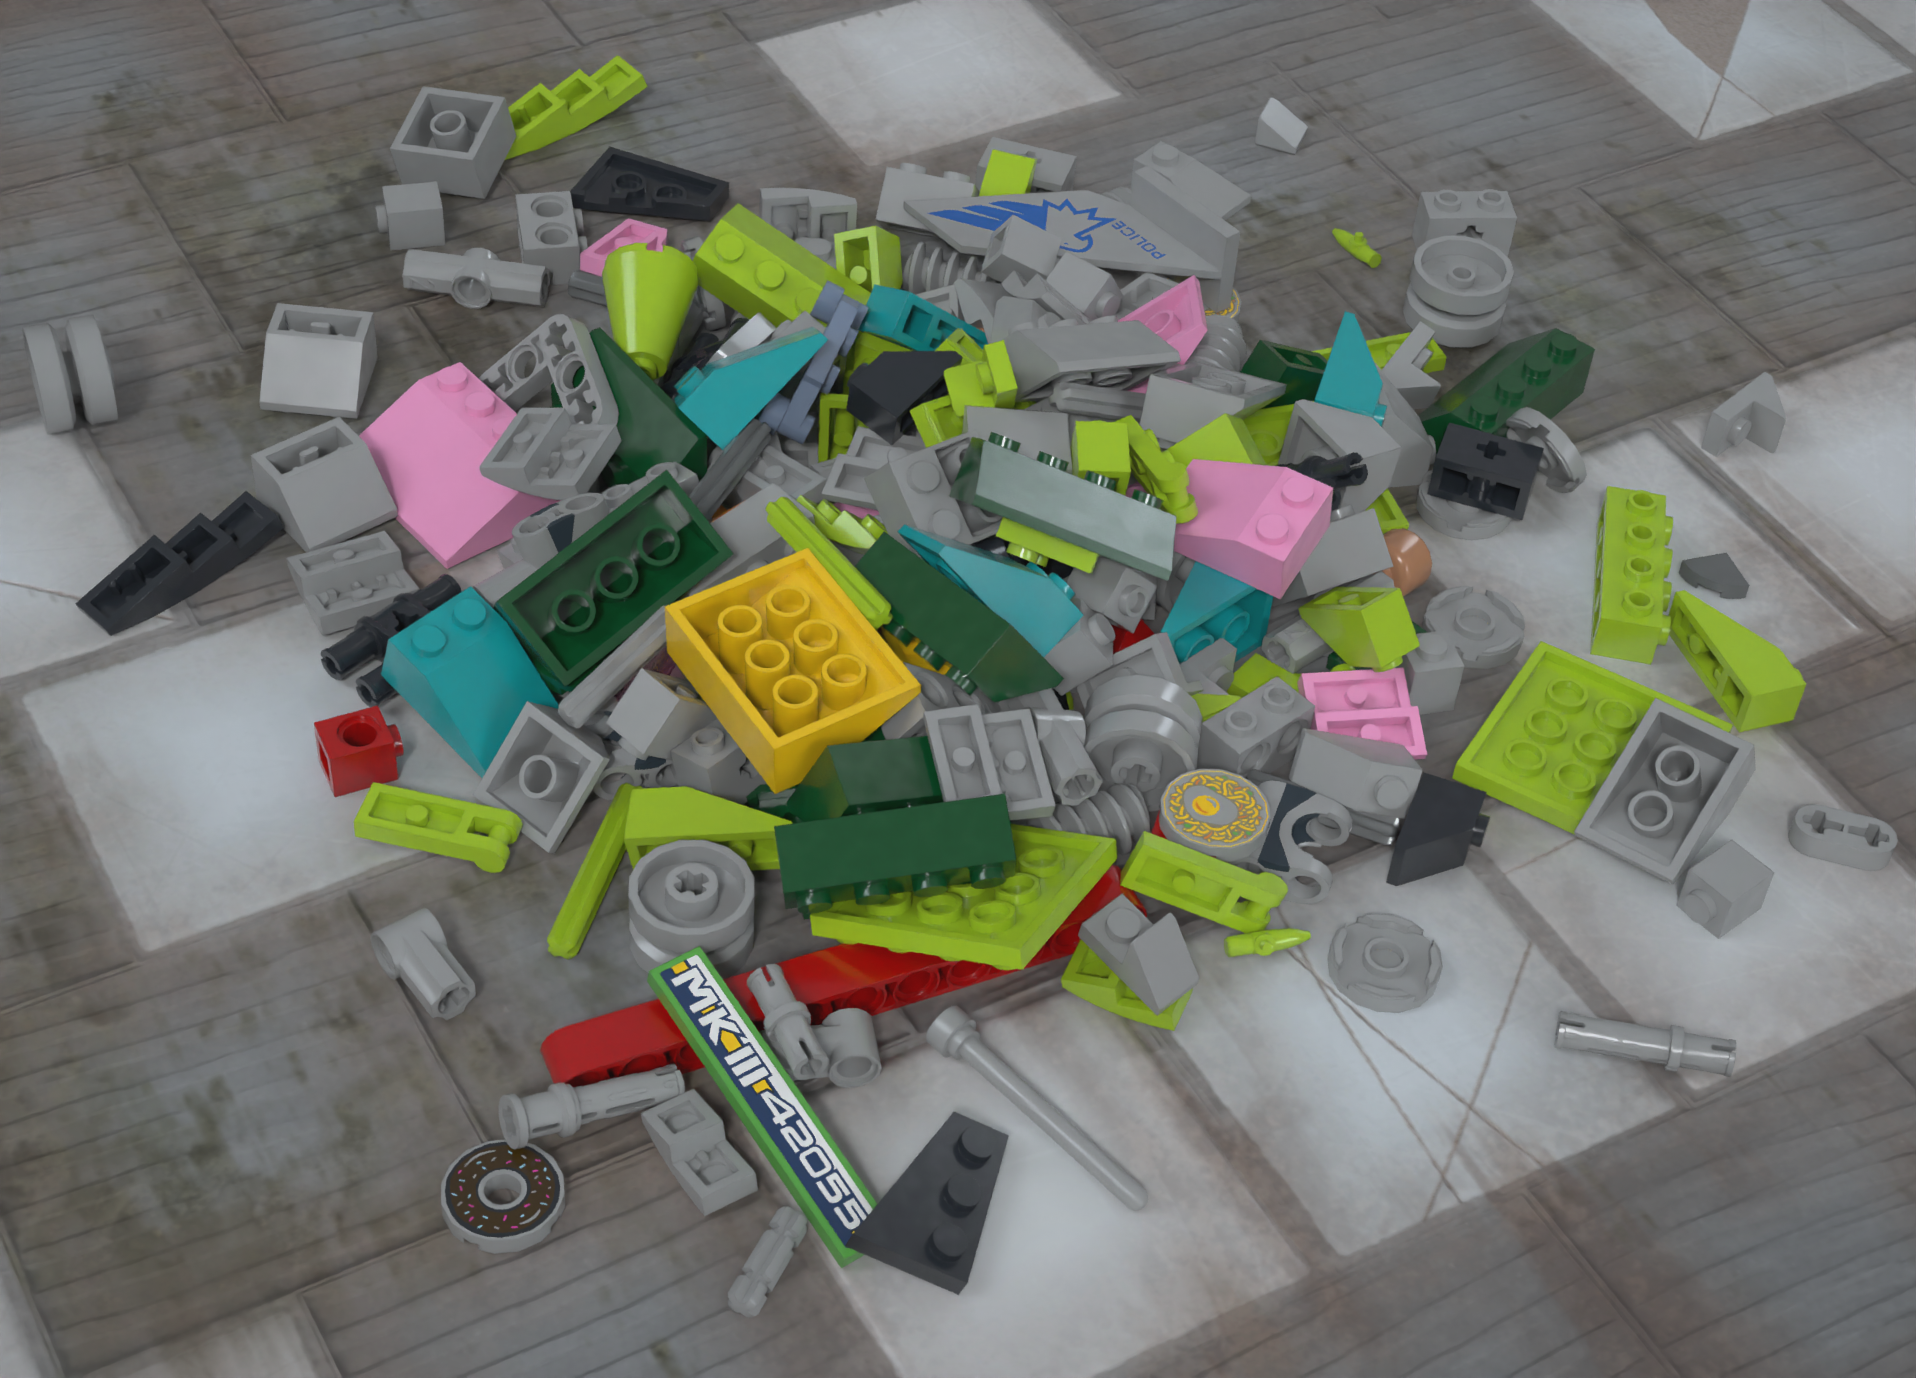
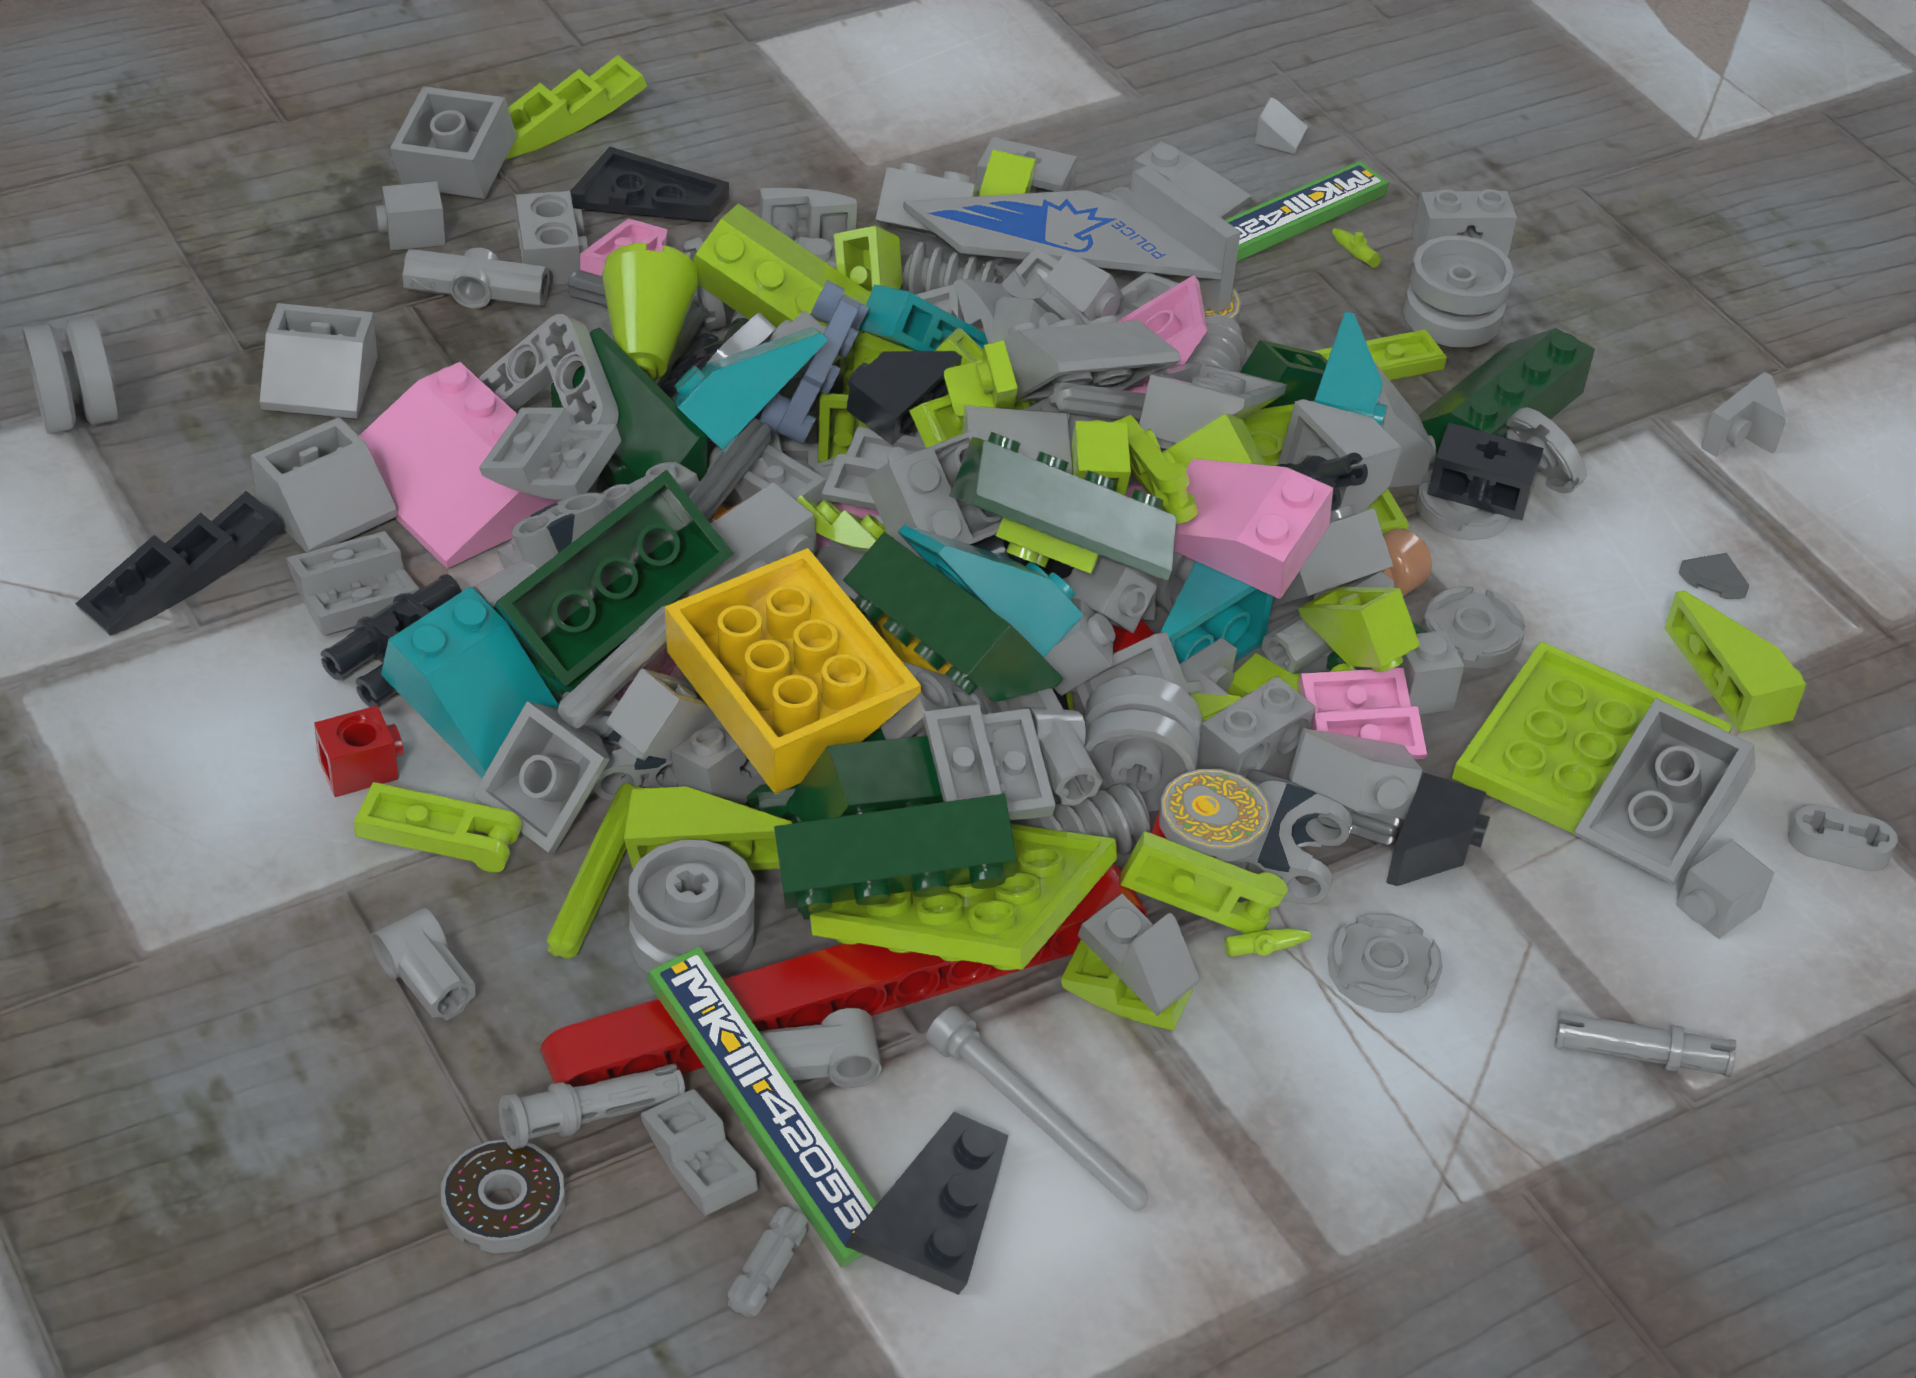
(787, 1022): light grey pin -> none
(803, 534): lime axle -> none
(1020, 248): light grey brick -> none
(1306, 207): none -> tile
(1406, 369): light grey slope -> none
(1631, 576): lime brick -> none

